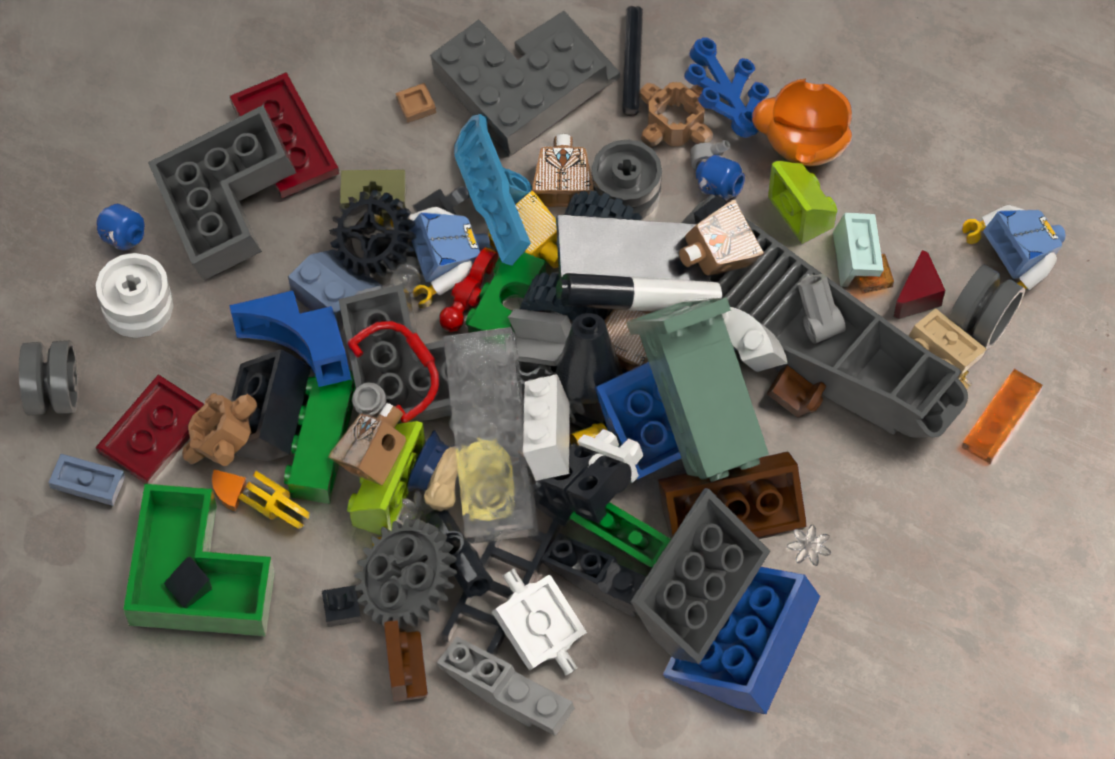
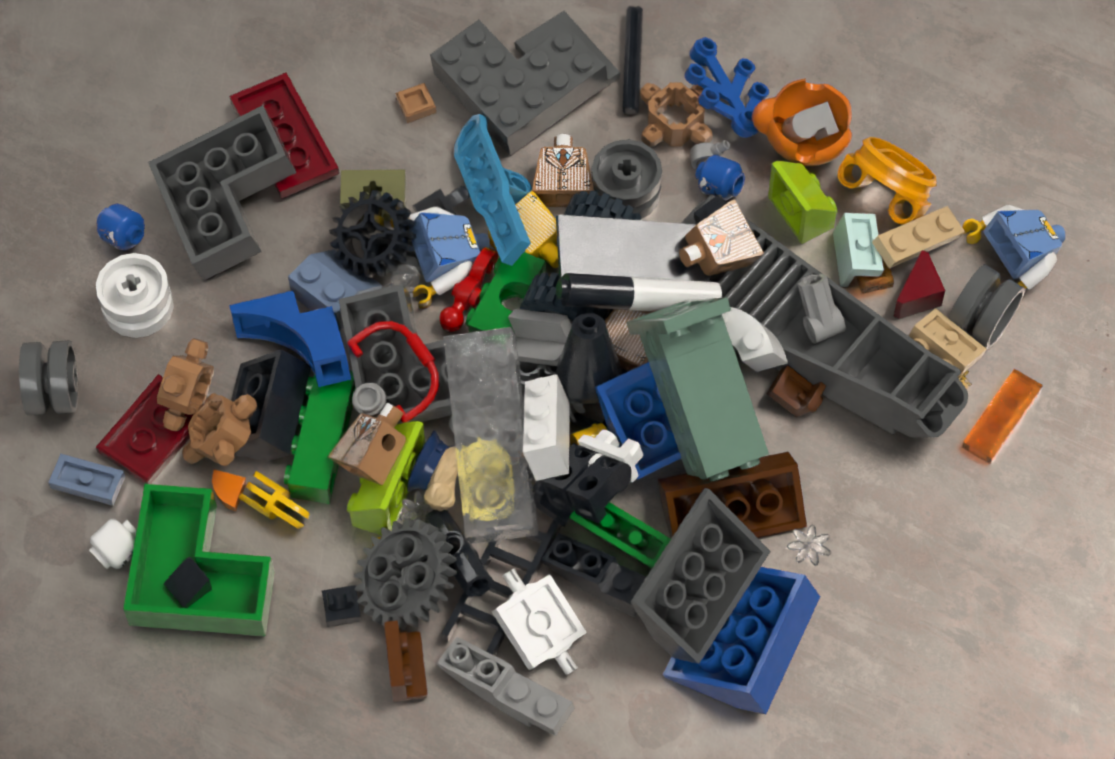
(113, 543): none -> white head
(185, 384): none -> medium nougat piece
(810, 122): none -> light grey leg
(894, 169): none -> light orange piece
(918, 235): none -> tan plate

